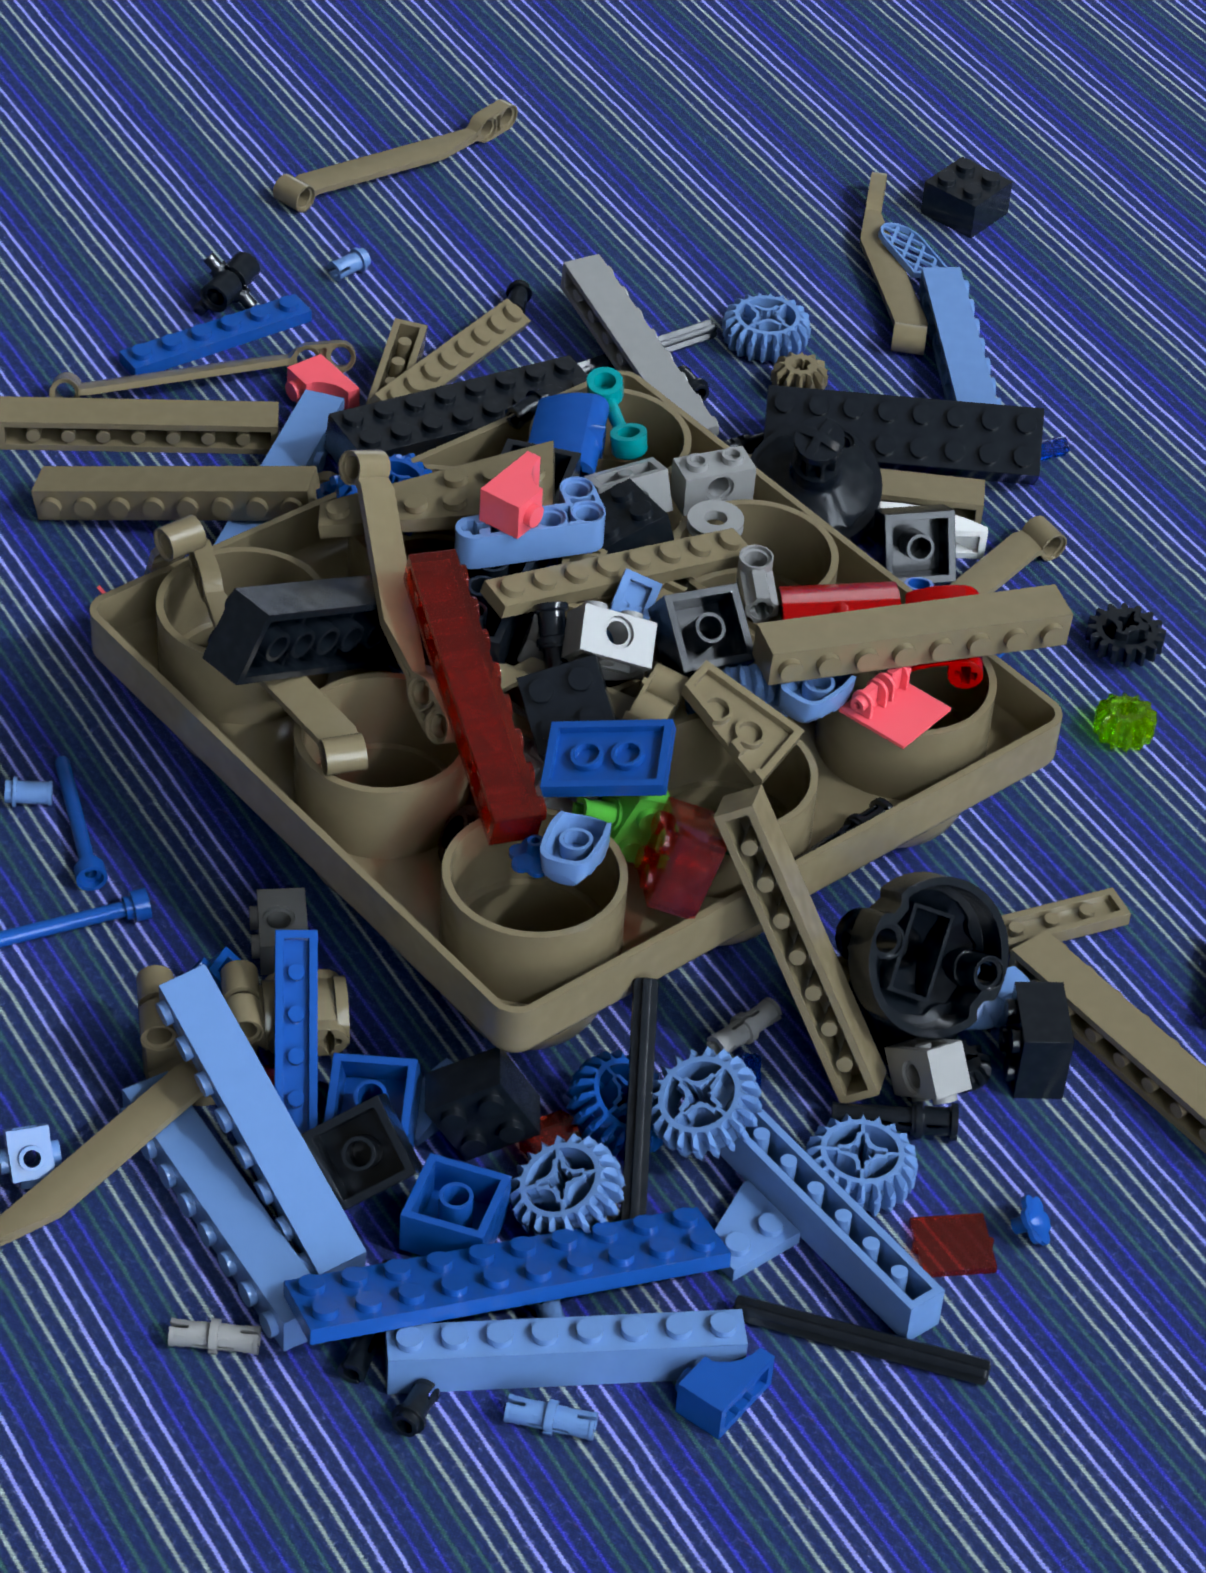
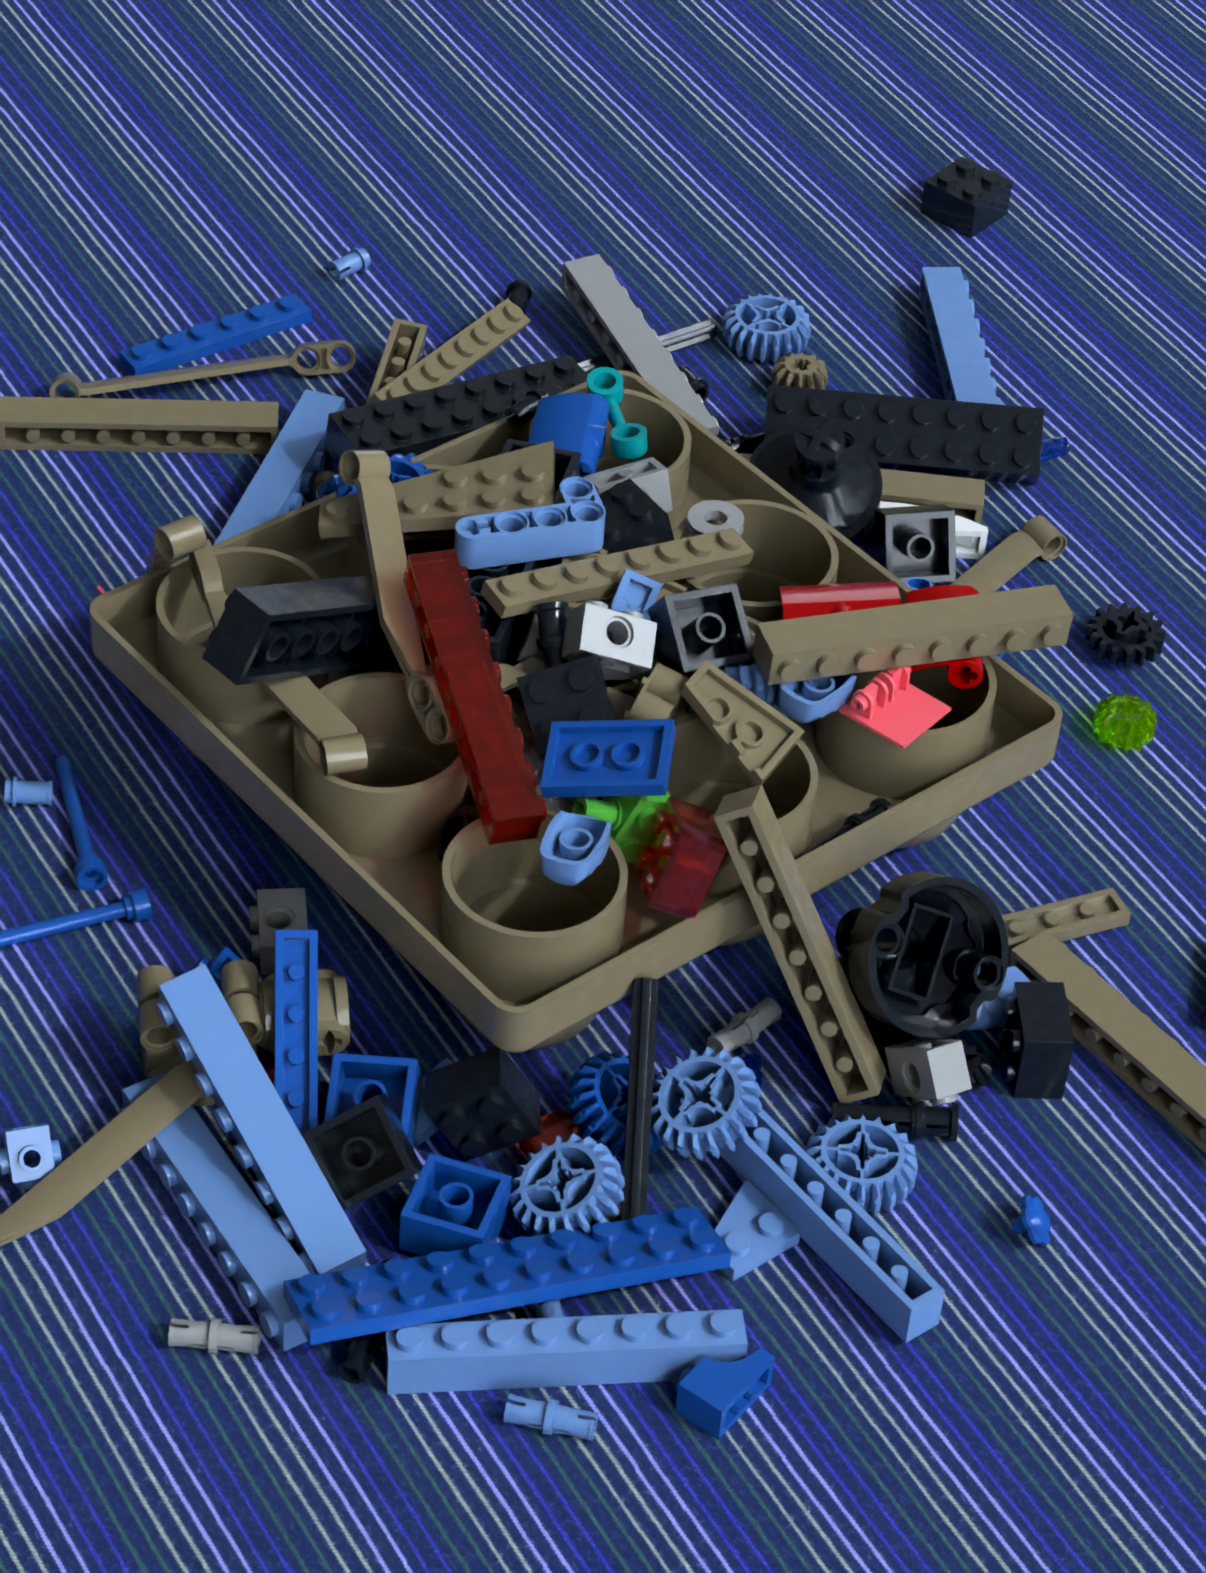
(172, 492): dark tan brick -> none
(228, 283): black pin -> none
(301, 190): dark tan piece -> none
(323, 377): coral arch -> none
(411, 1415): black pin -> none
(514, 497): coral arch -> none
(526, 856): blue plant -> none
(712, 476): light grey brick -> none
(757, 583): light grey piece -> none
(864, 1340): black axle -> none
(890, 277): dark tan piece -> none
(913, 237): medium blue window -> none
(953, 1245): clear red piece -> none

